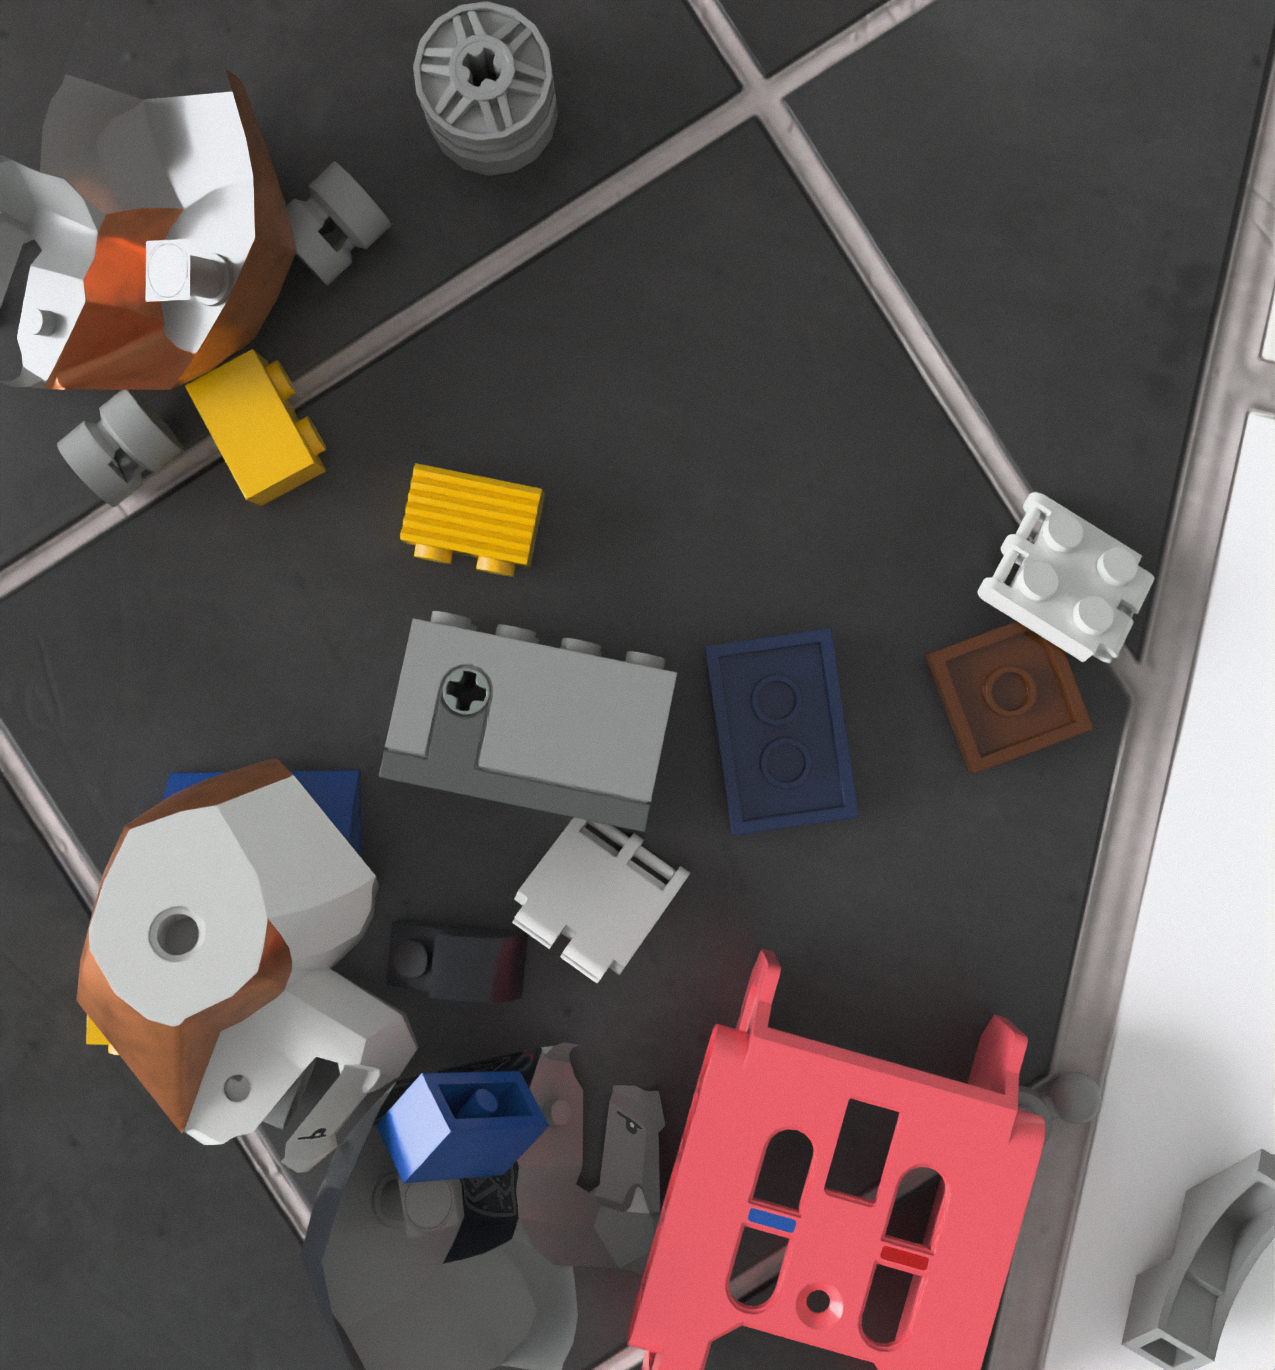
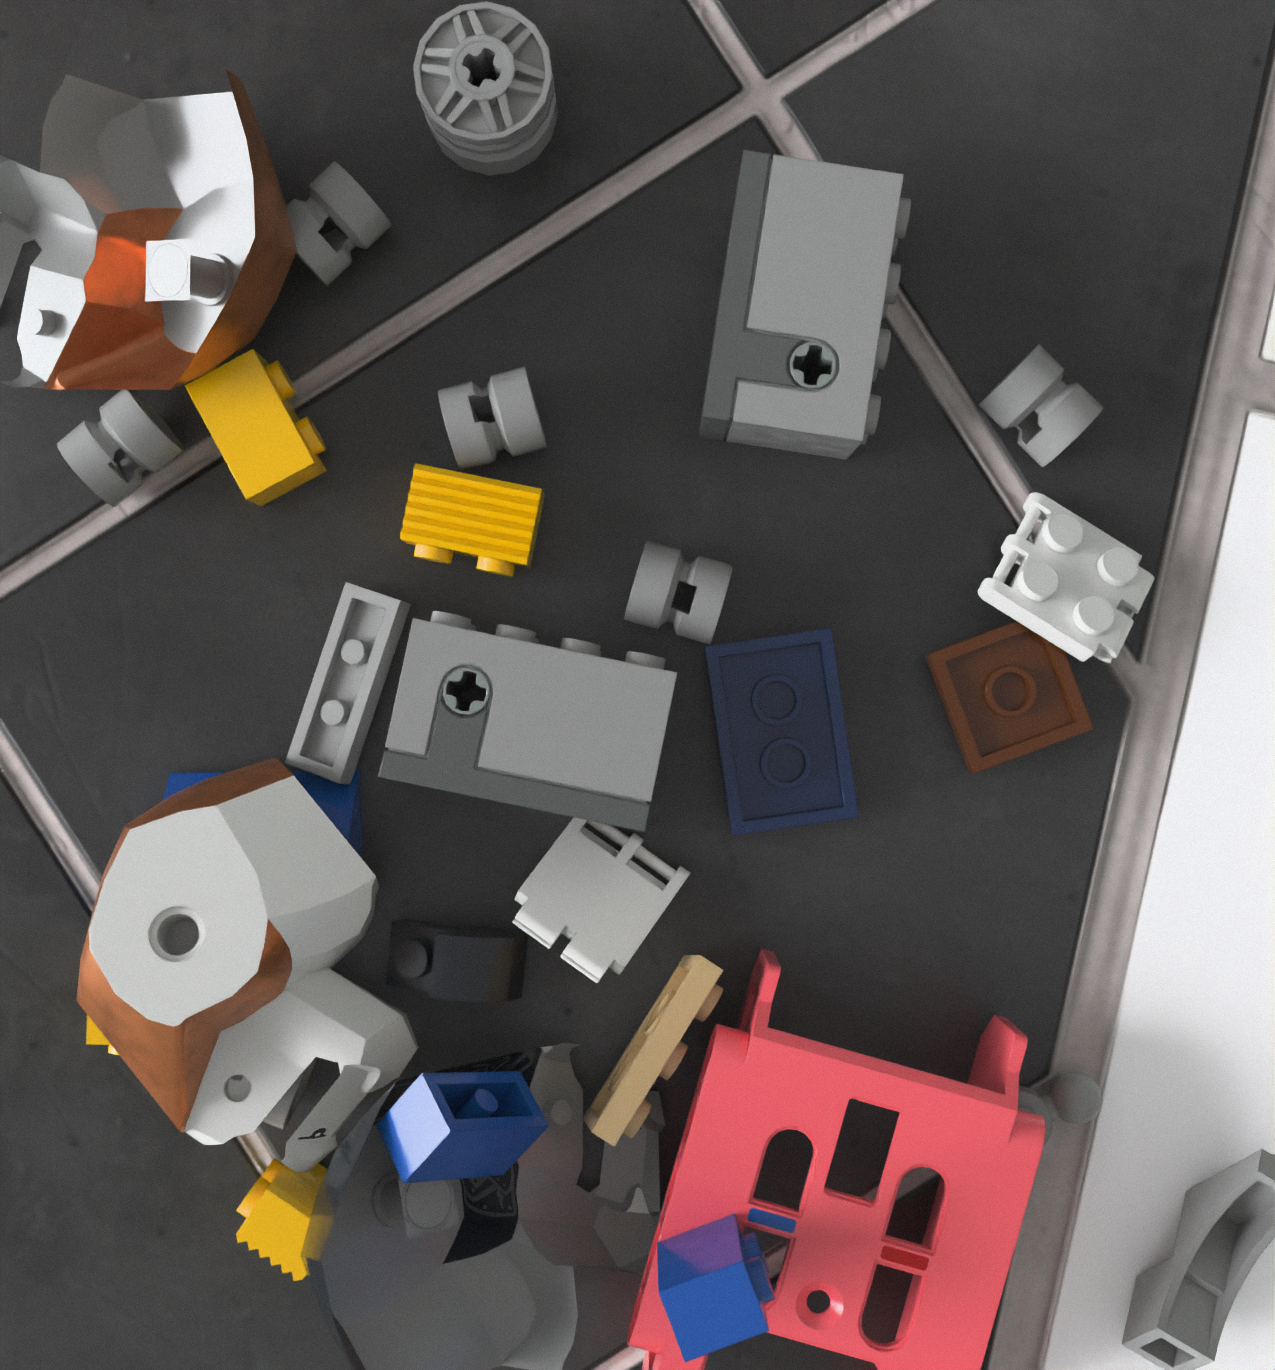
(279, 1214): none -> yellow brick
(347, 683): none -> light grey plate
(515, 413): none -> light grey wheel
(654, 1049): none -> tan plate
(656, 585): none -> light grey wheel
(713, 1286): none -> blue brick
(807, 295): none -> light grey piece
(1041, 406): none -> light grey wheel

